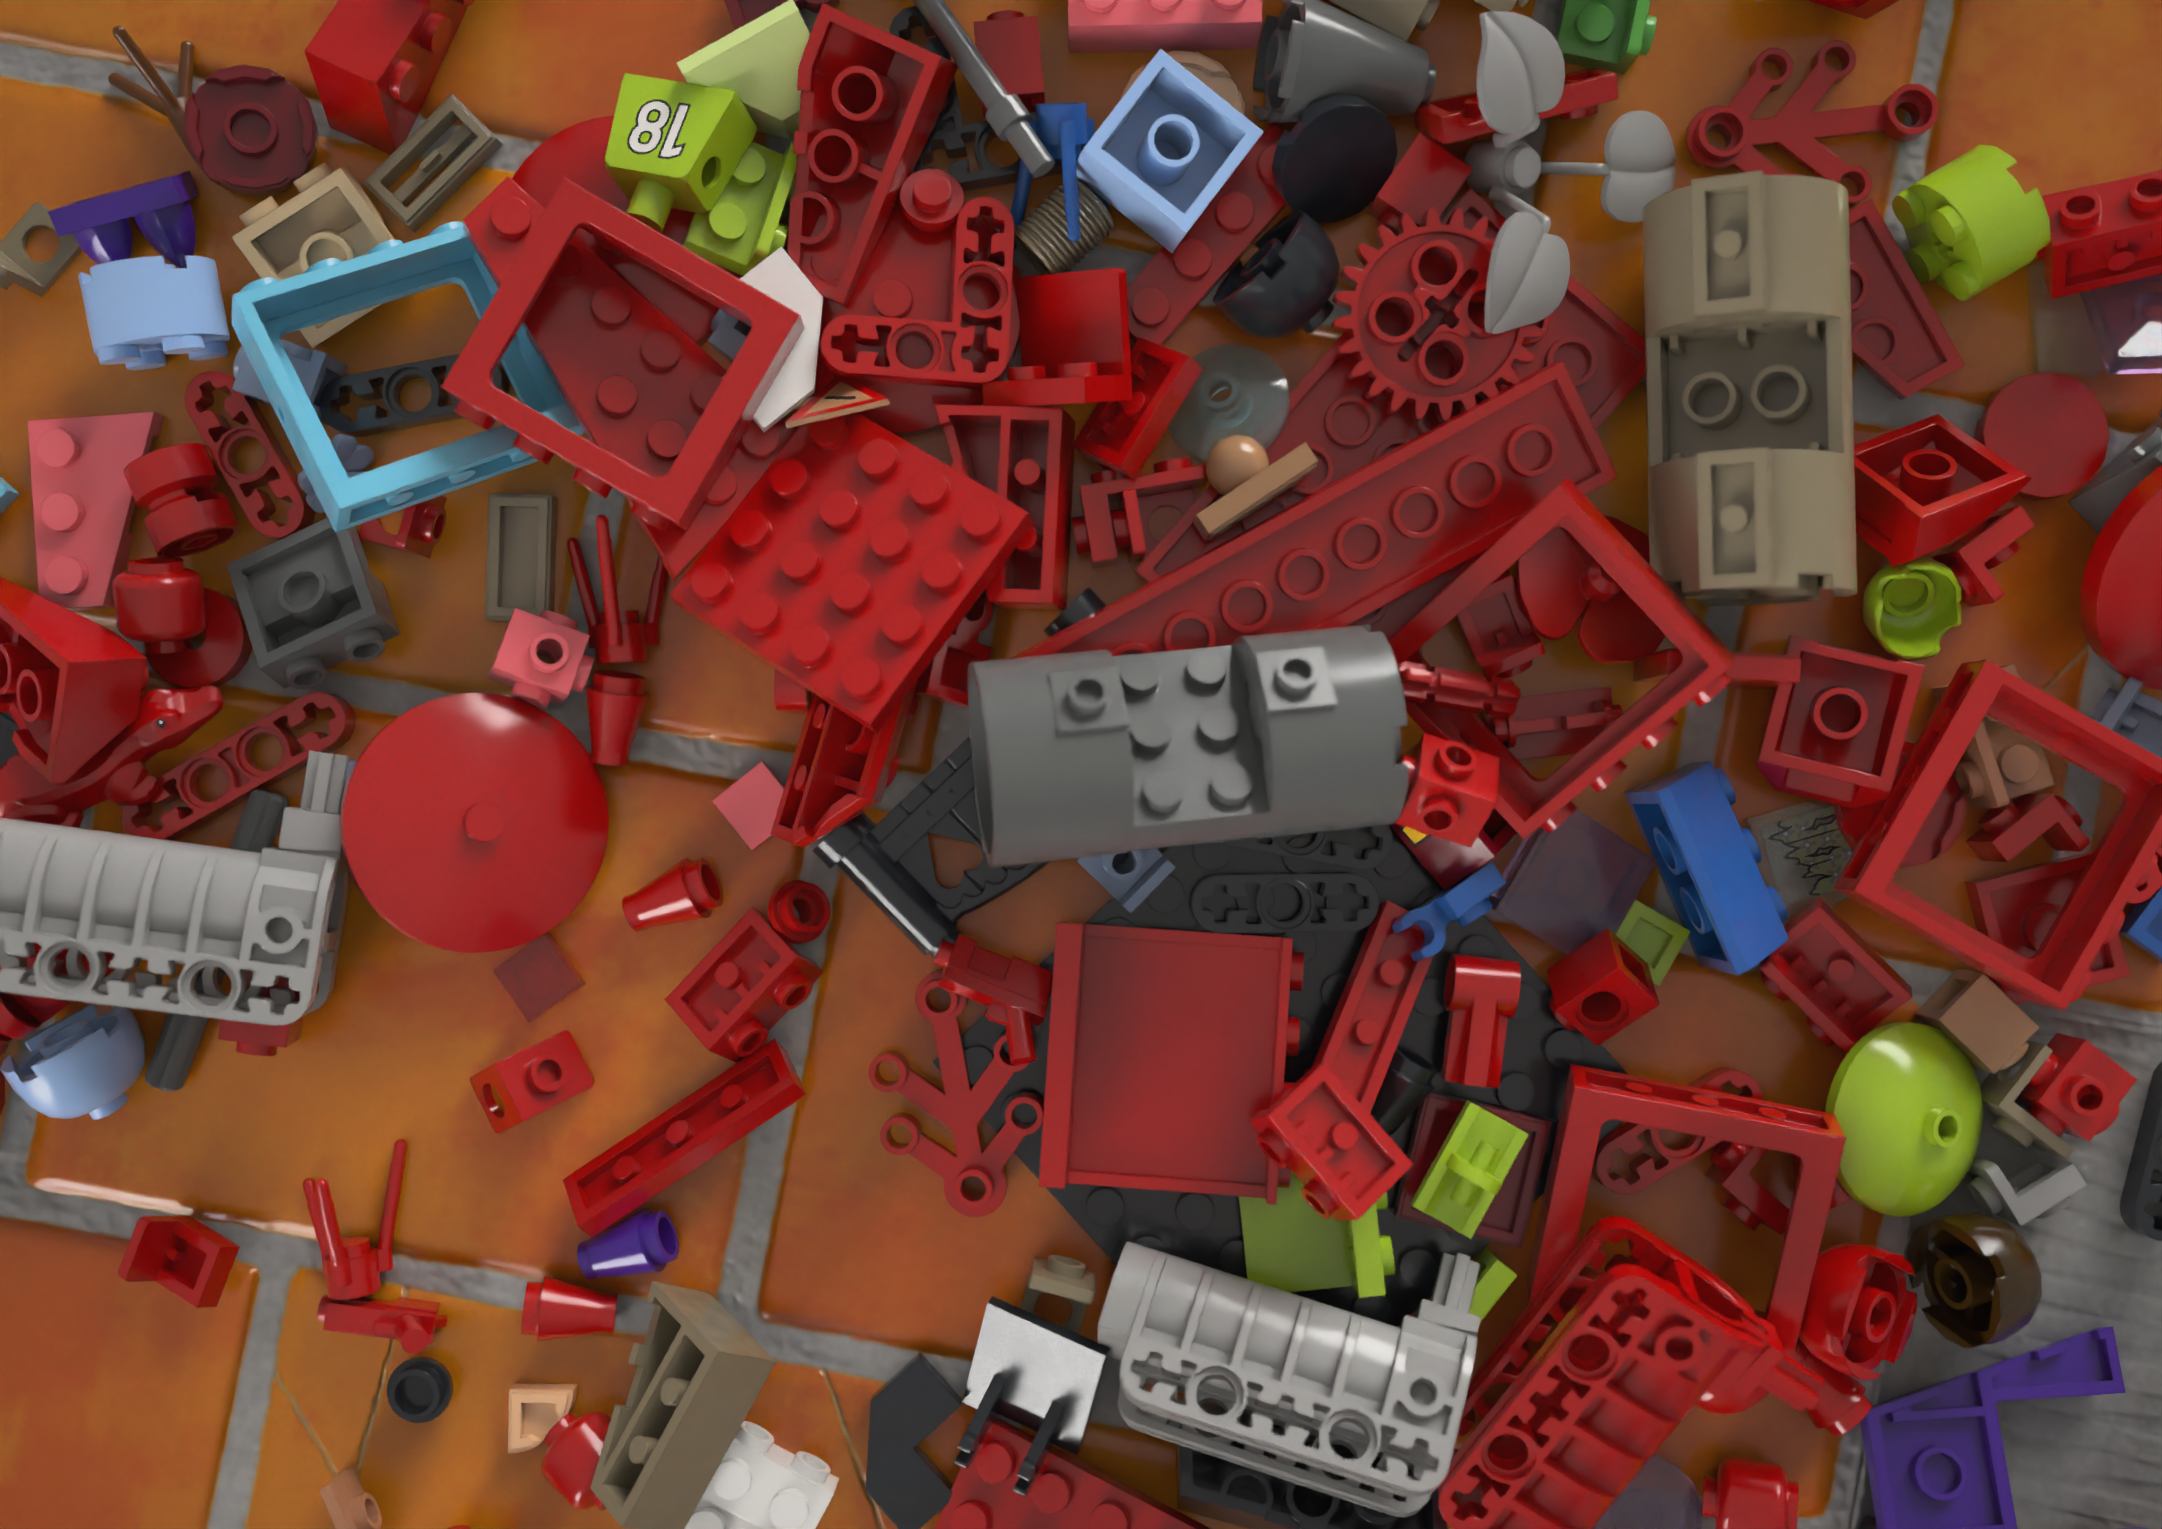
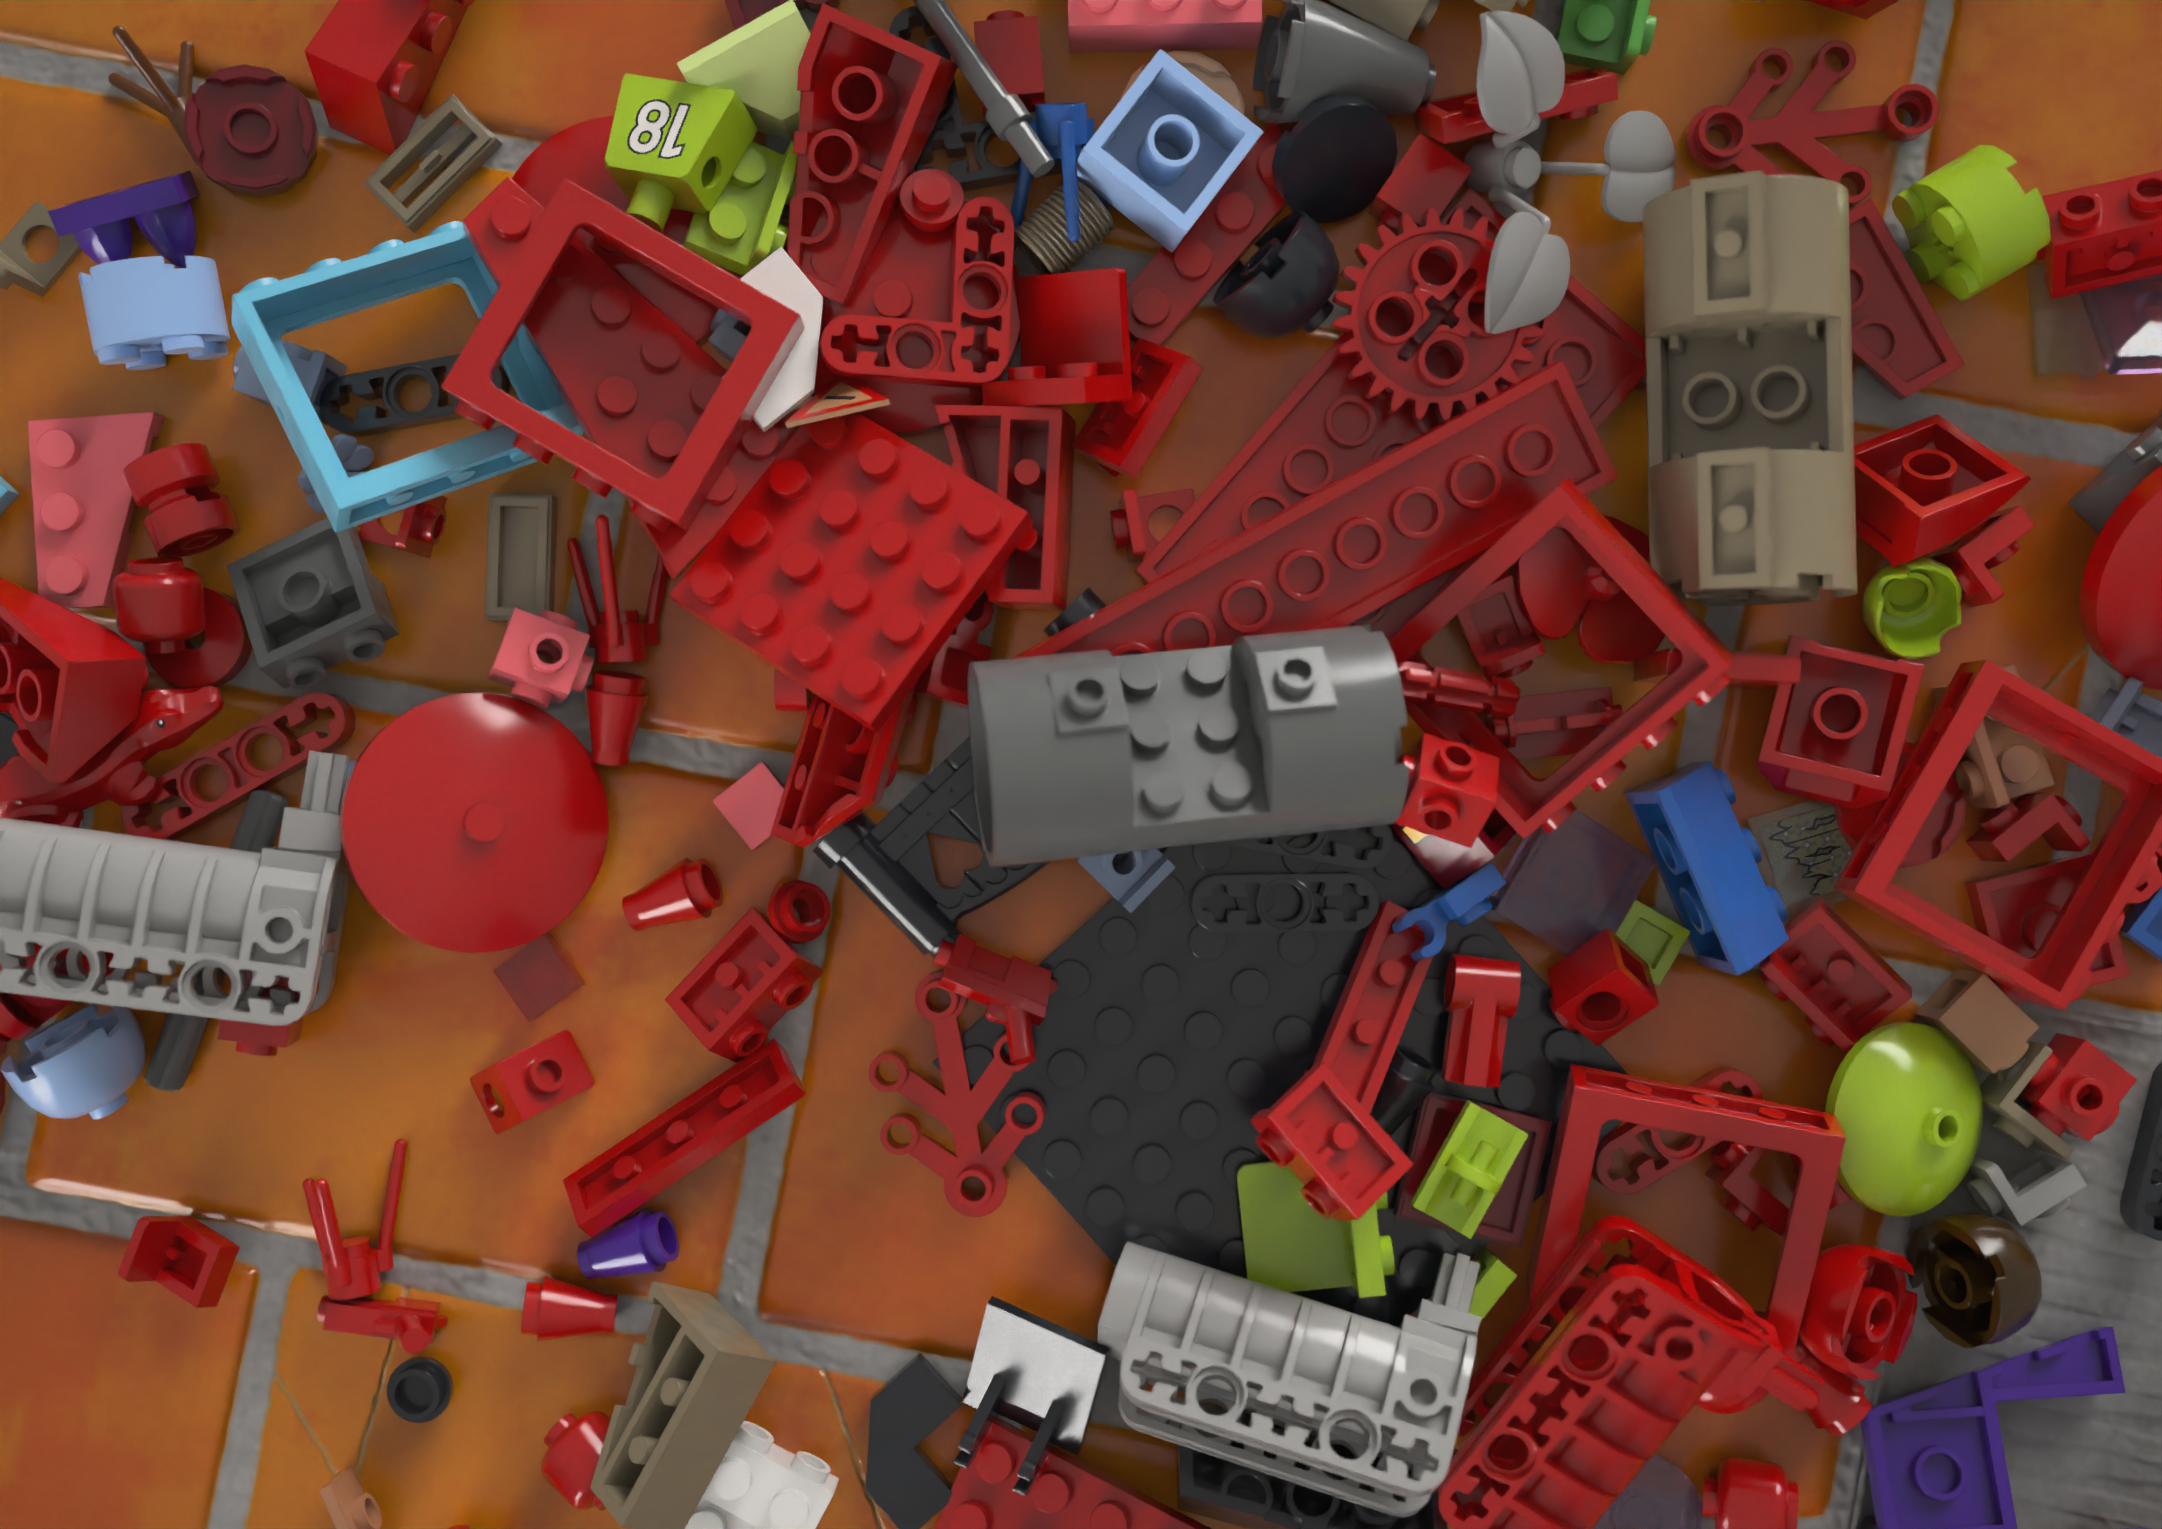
(210, 425): red beam -> none
(321, 223): tan plate -> none
(535, 1411): light nougat tile -> none
(1062, 1278): dark tan bracket -> none
(1094, 529): red bracket -> none
(1166, 1058): red panel -> none
(1241, 472): medium nougat tile -> none
(1254, 408): clear light blue dish -> none
(2048, 431): red tile -> none

